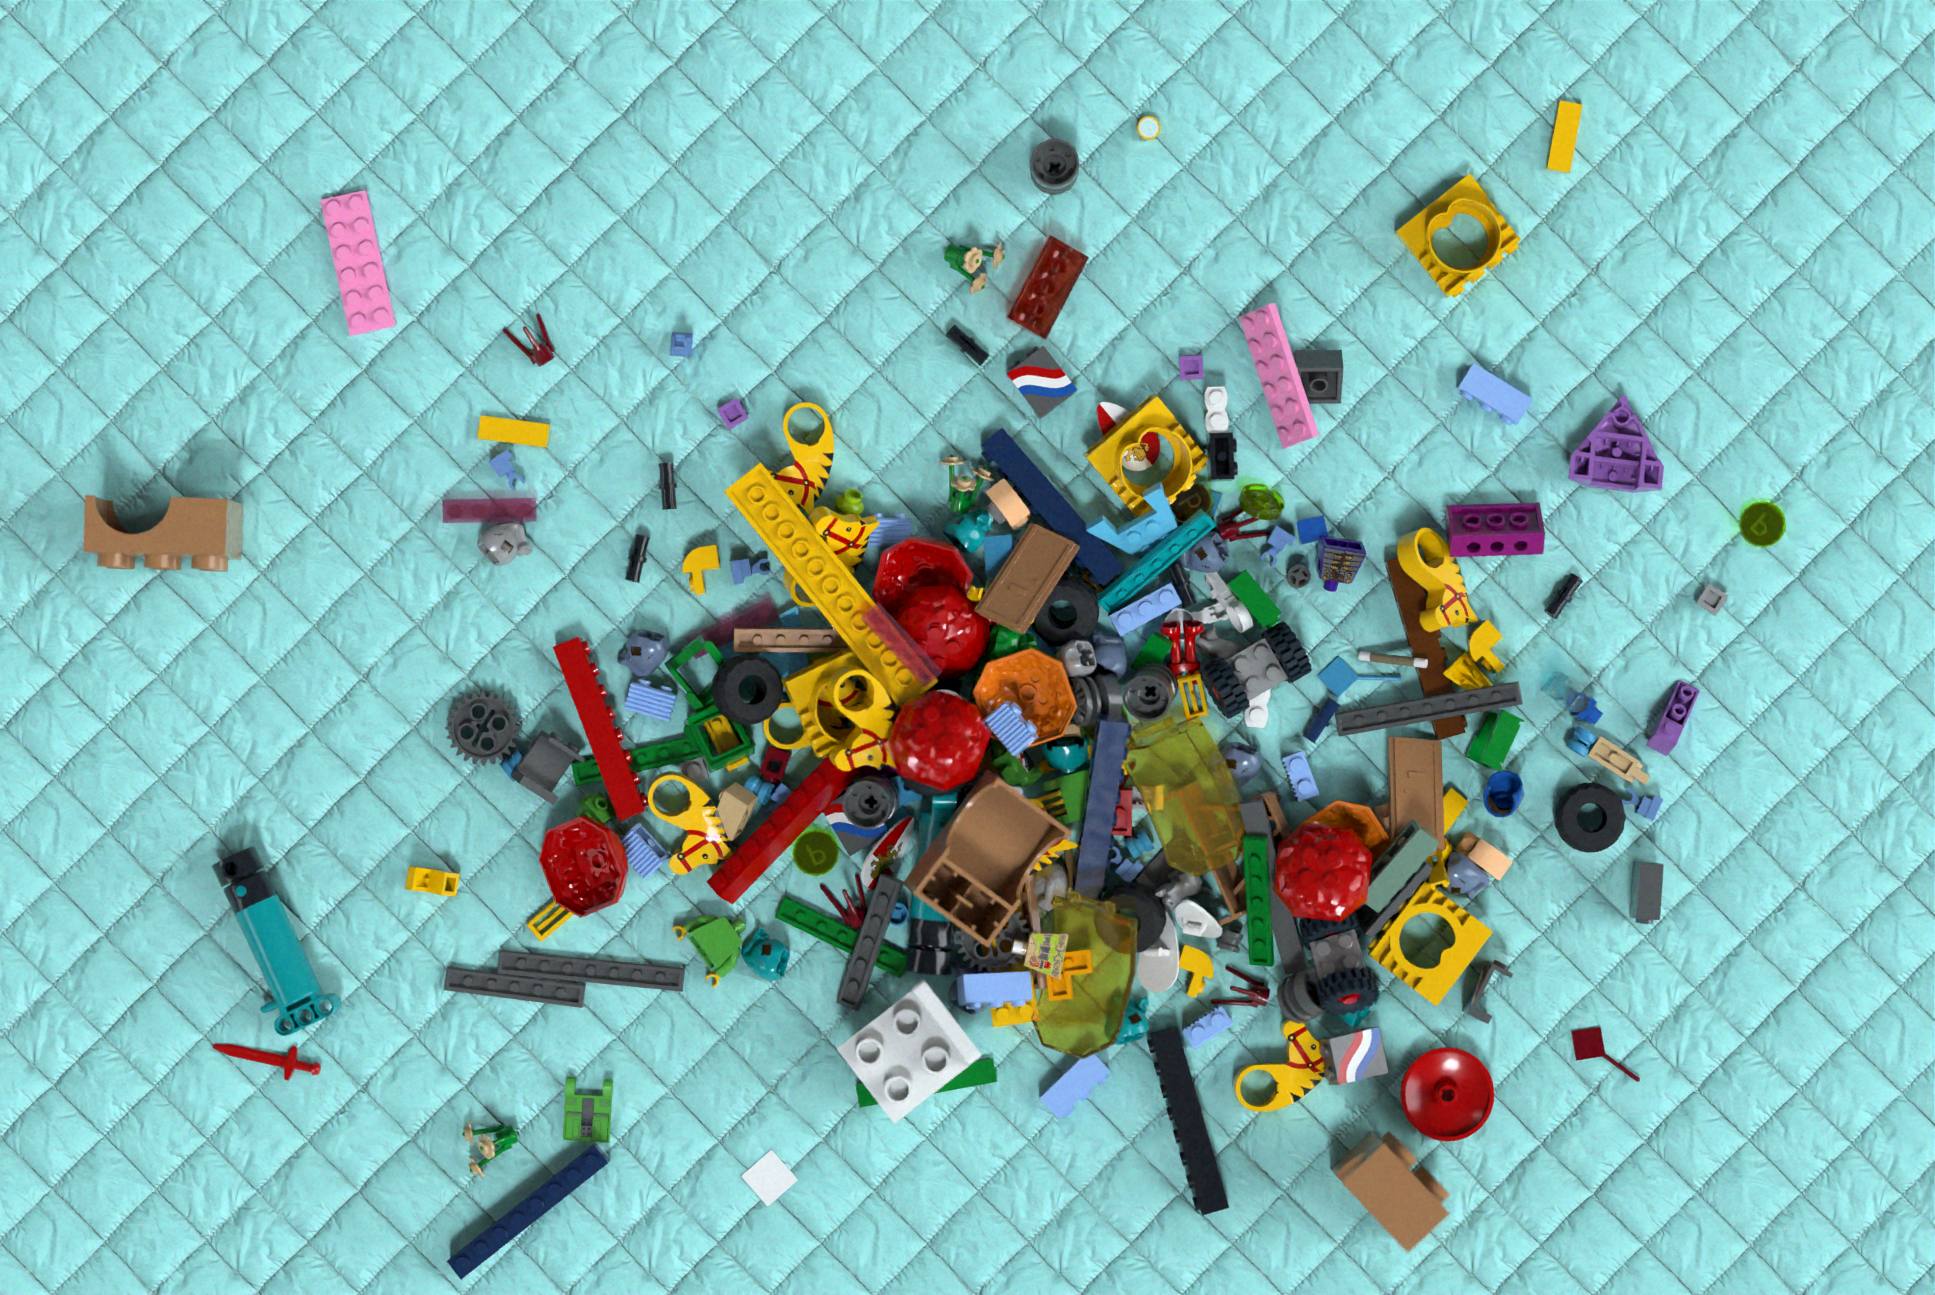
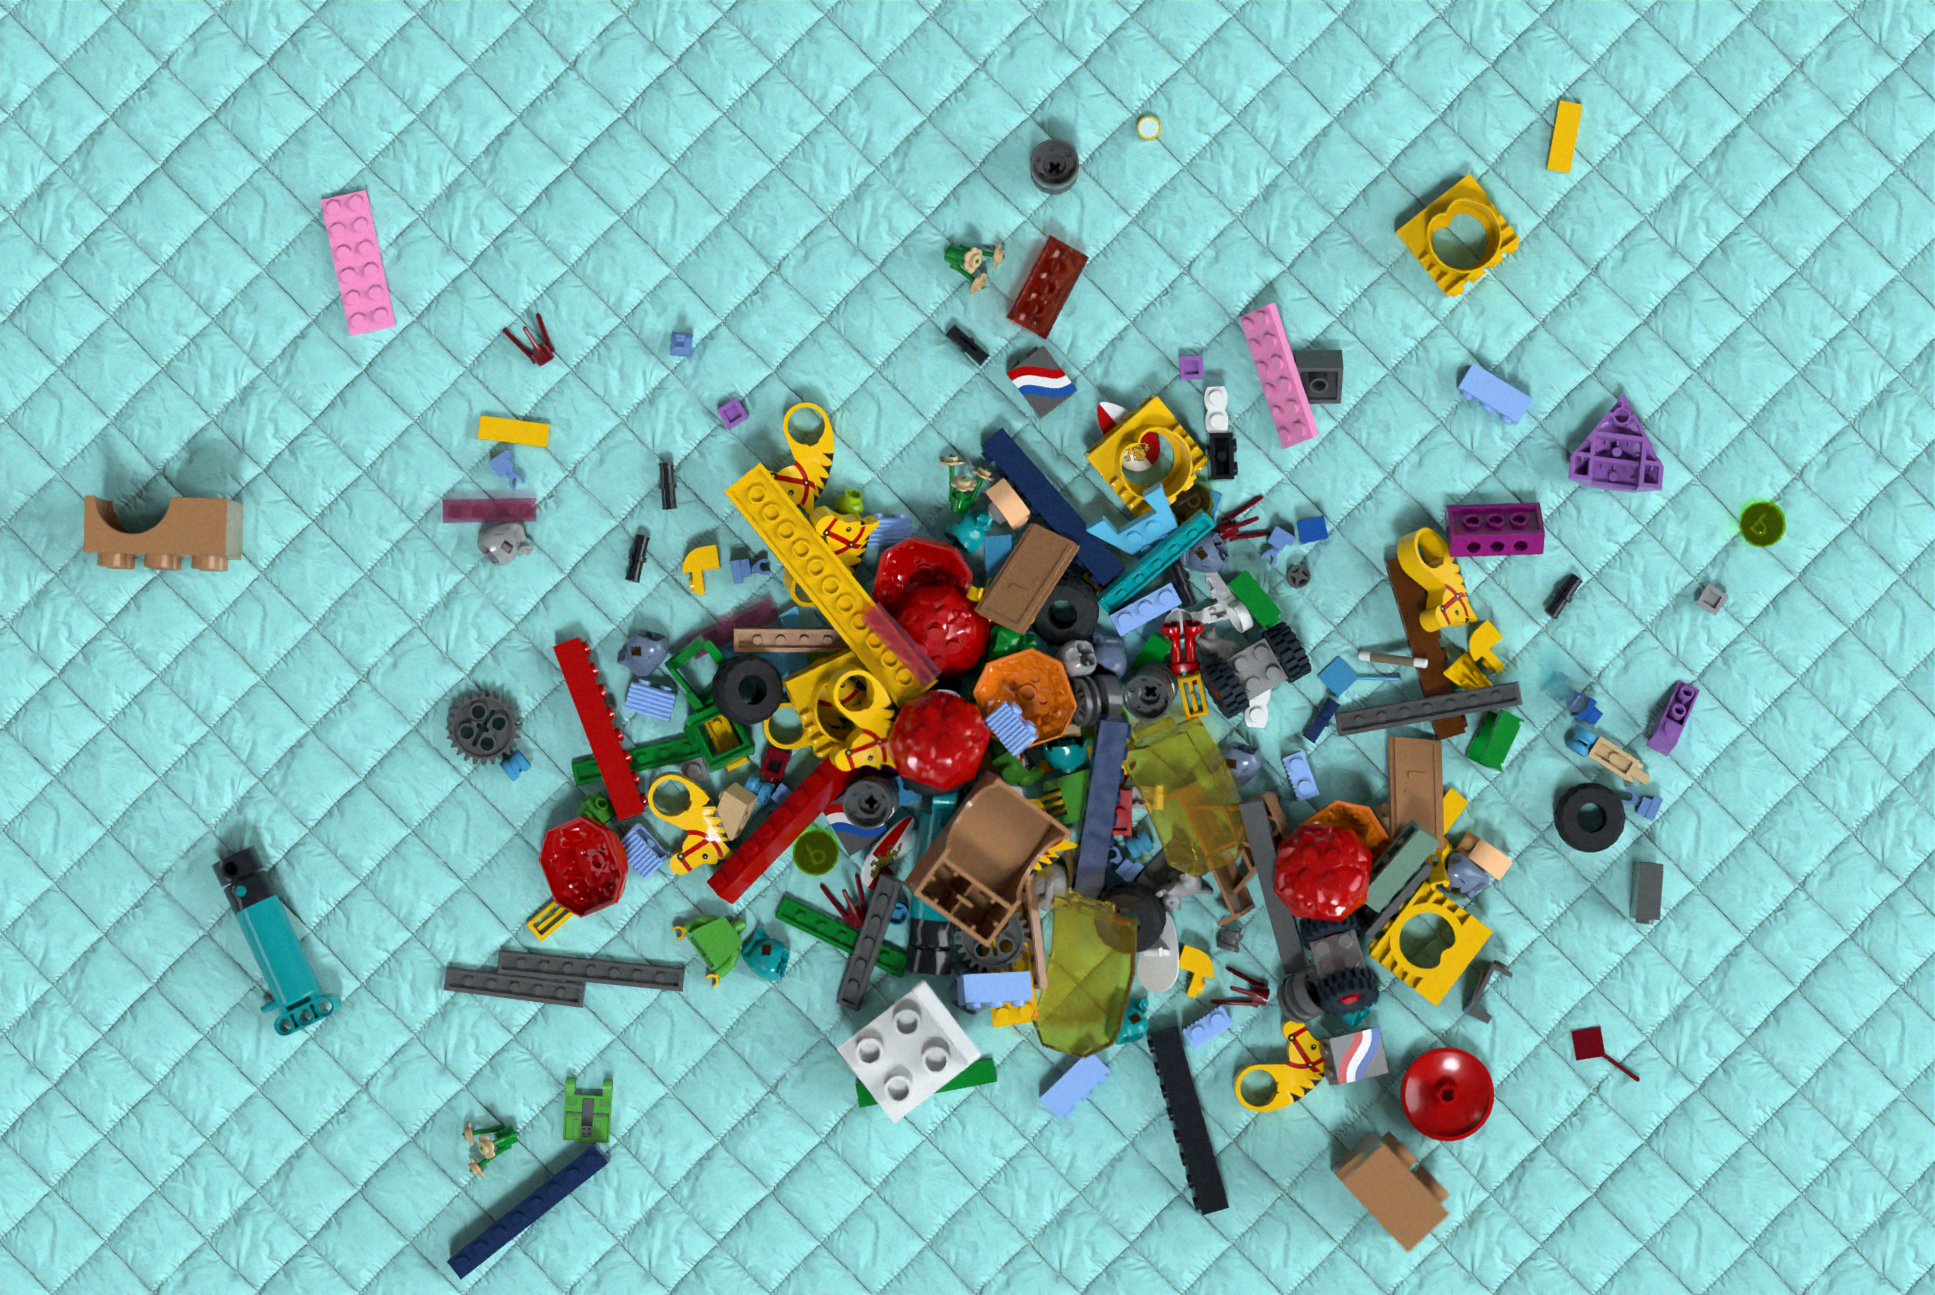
(288, 1062): red sword -> none
(432, 881): yellow brick -> none
(545, 764): dark grey panel -> none
(769, 1178): white sticker -> none
(1043, 951): torso -> none
(1074, 963): light orange plate -> none
(1196, 920): white shield -> none
(1258, 900): green tile -> none
(1261, 502): clear neon green tile -> none
(1338, 561): torso -> none
(1503, 793): blue piece -> none

